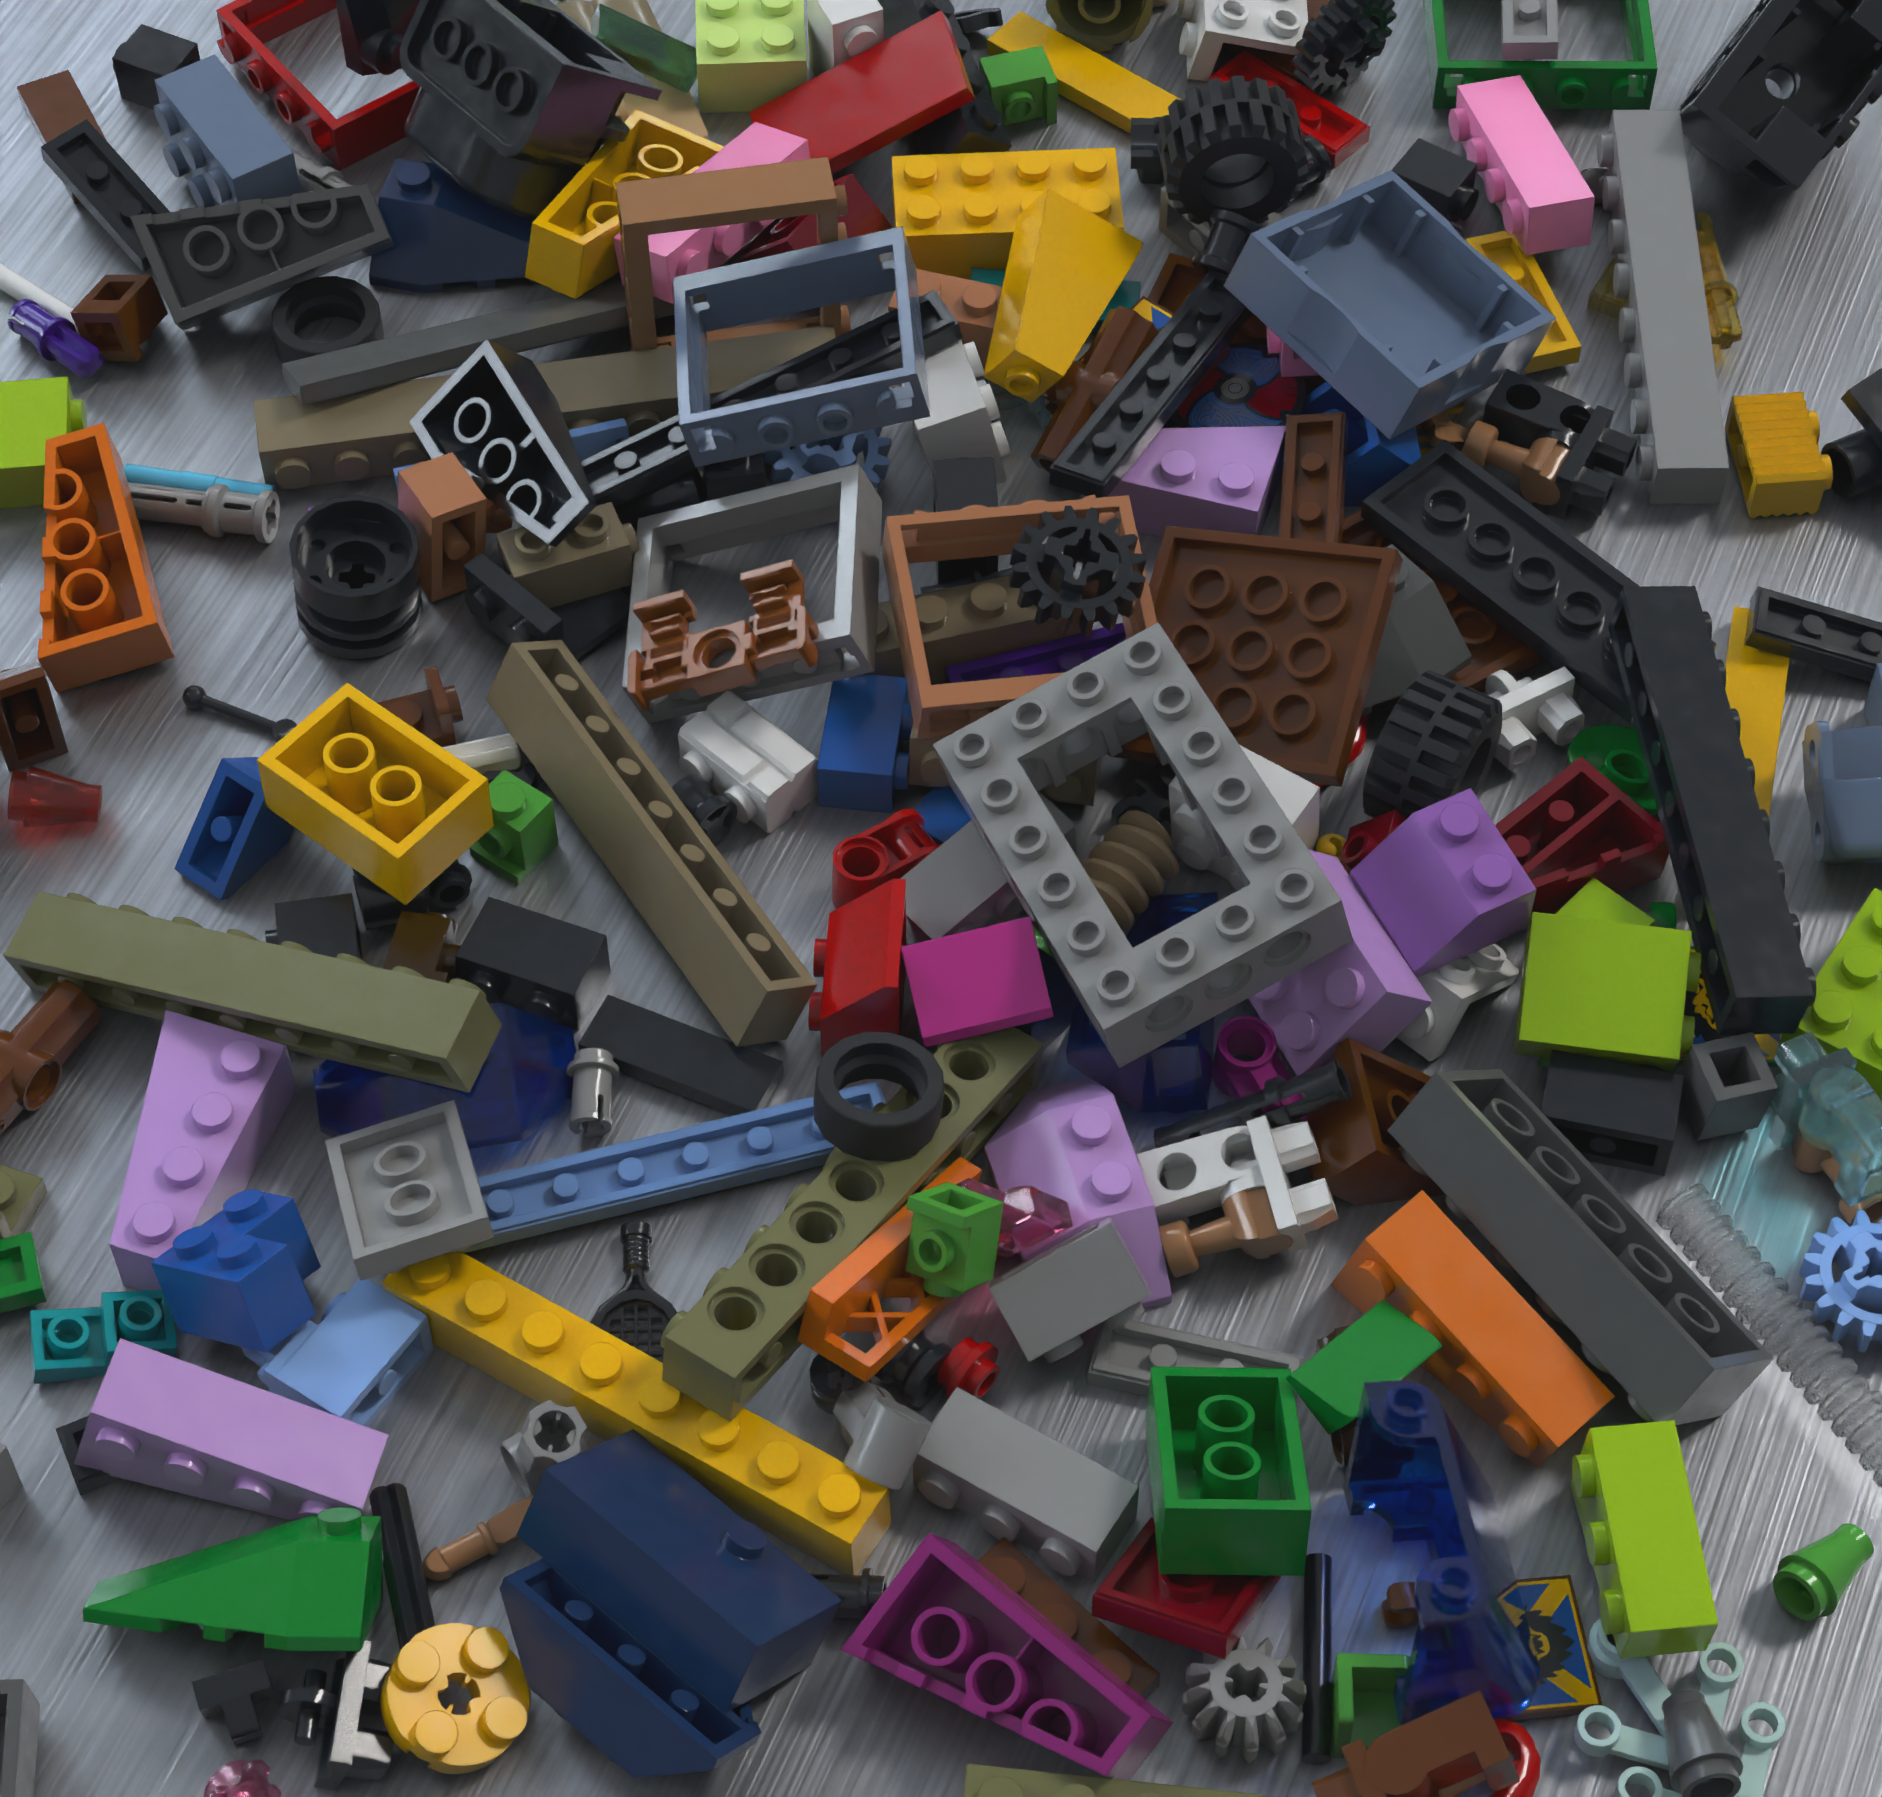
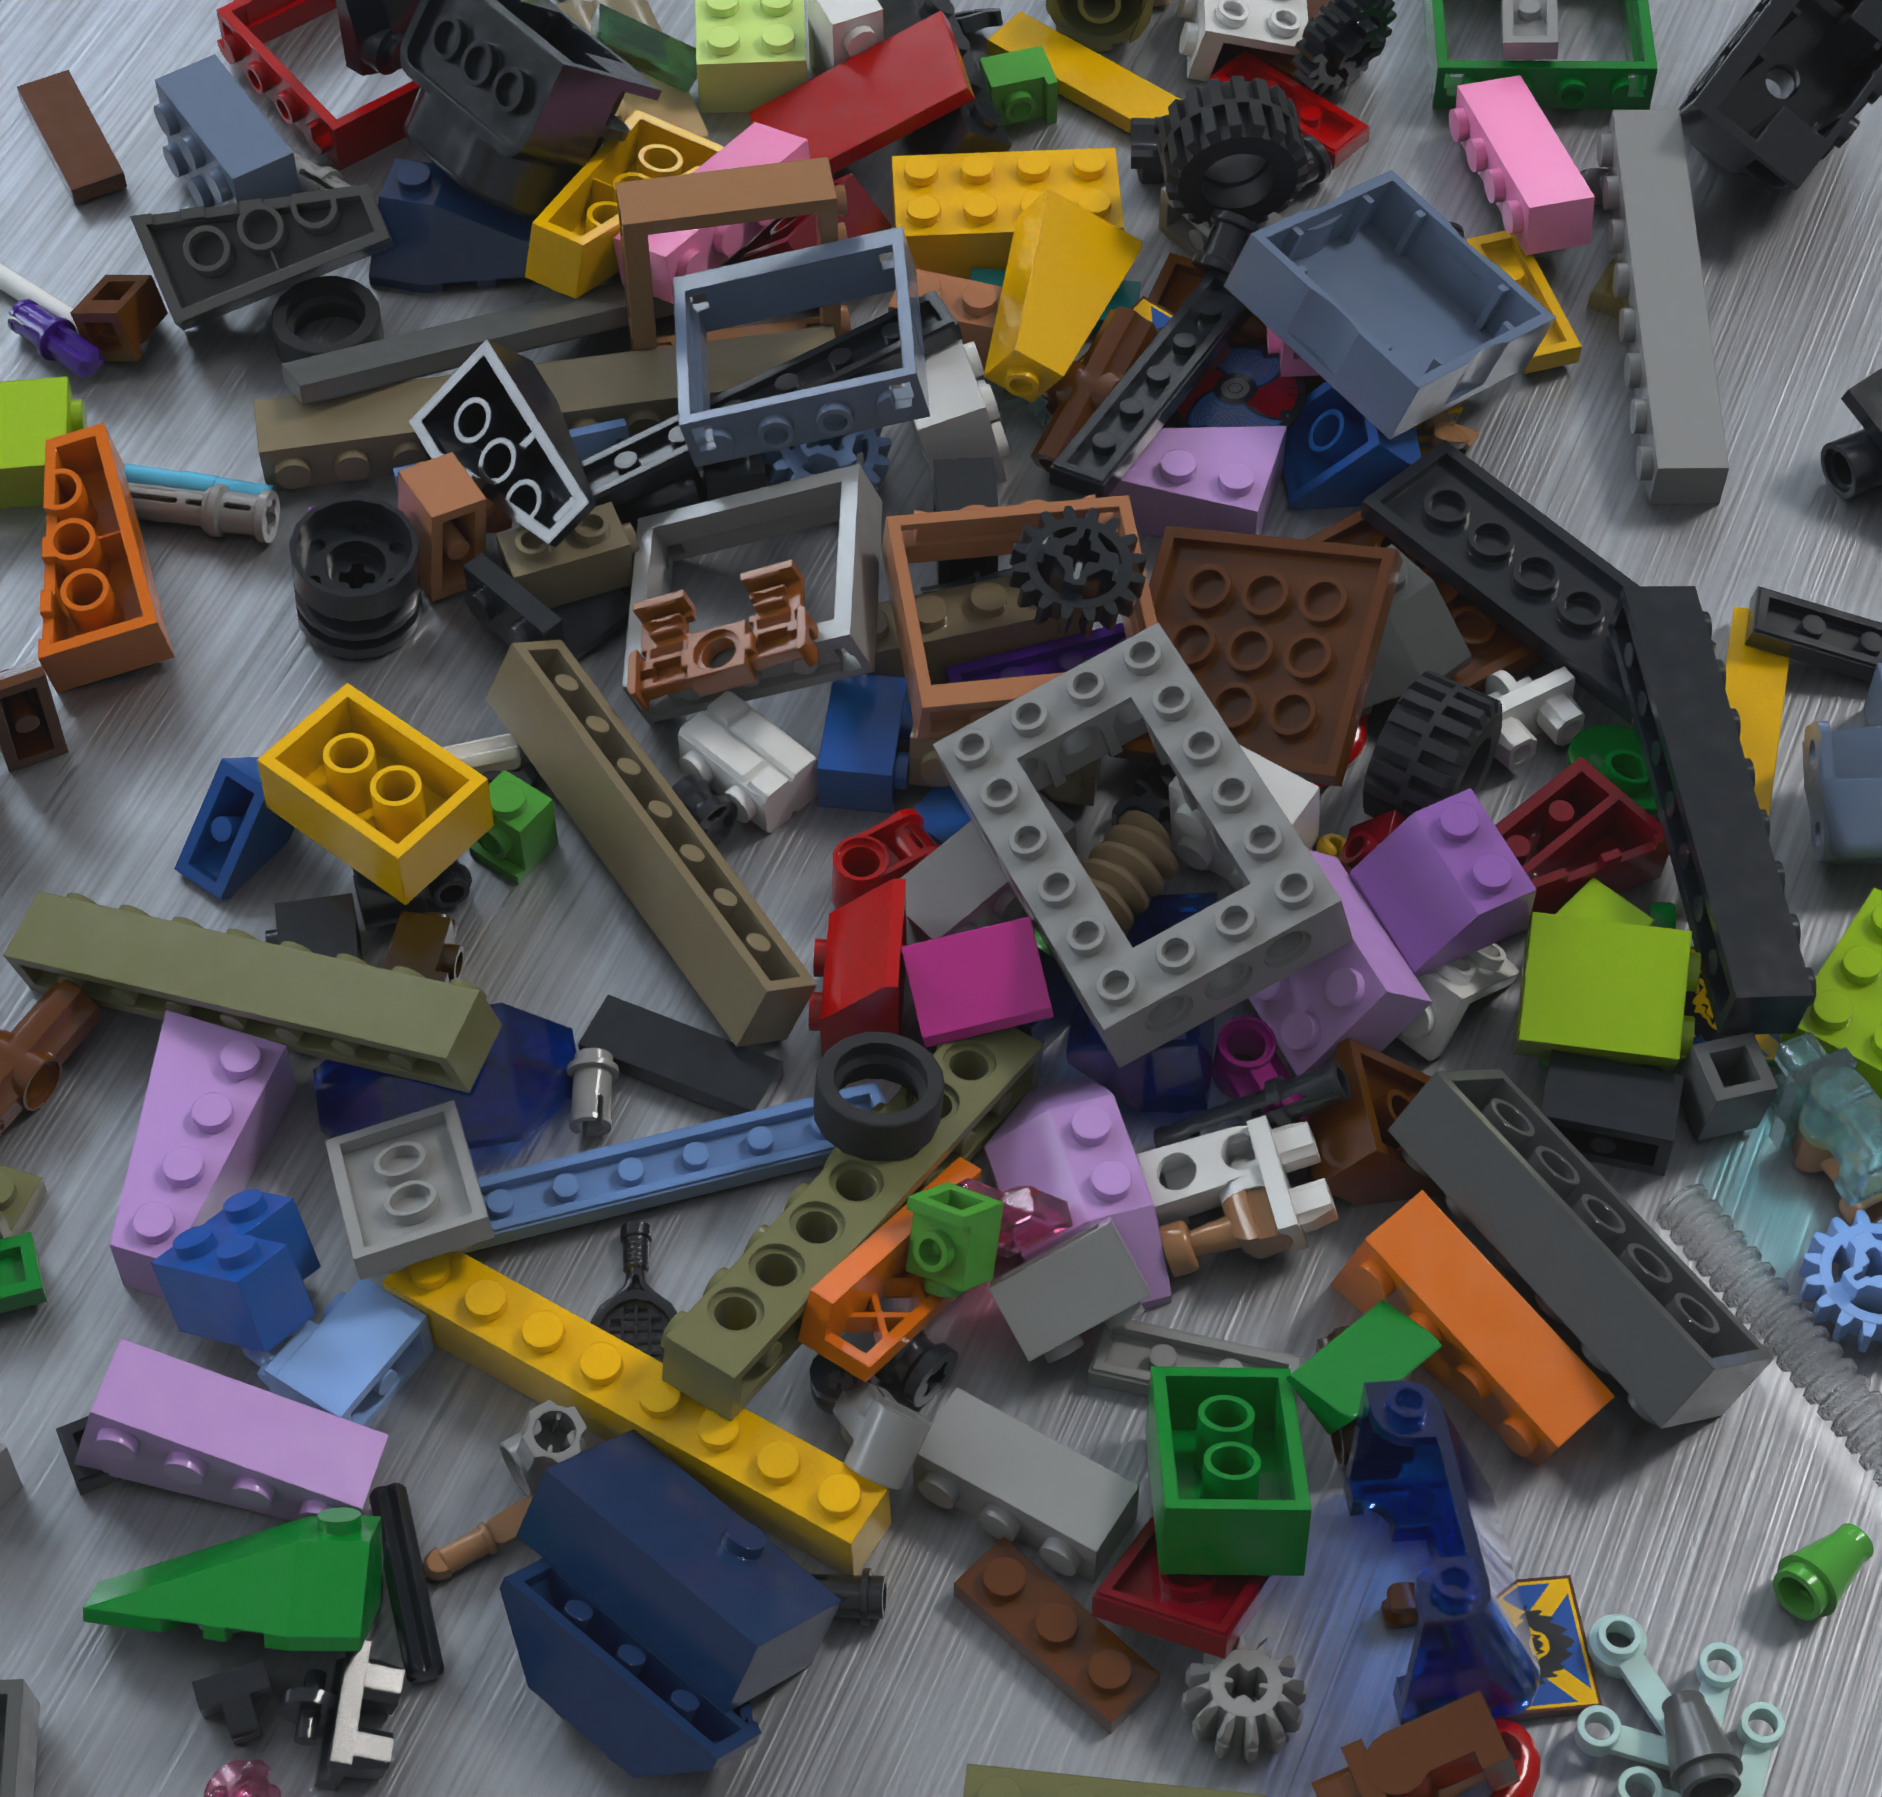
(52, 799): clear red cone -> none
(83, 1340): teal slope -> none
(103, 185): black plate -> none
(147, 57): black brick -> none
(196, 697): black hinge -> none
(431, 710): reddish brown bracket -> none
(480, 1663): yellow plate -> none
(534, 962): black brick -> none
(970, 1368): red plate -> none
(992, 1653): magenta wedge -> none
(1314, 477): reddish brown tile -> none
(1317, 1659): black bar -> none
(1364, 1697): bright green panel -> none
(1440, 179): black brick -> none
(1555, 444): black hips -> none
(1643, 1539): lime wedge -> none
(1719, 293): clear yellow axle -> none
(1777, 454): yellow brick -> none

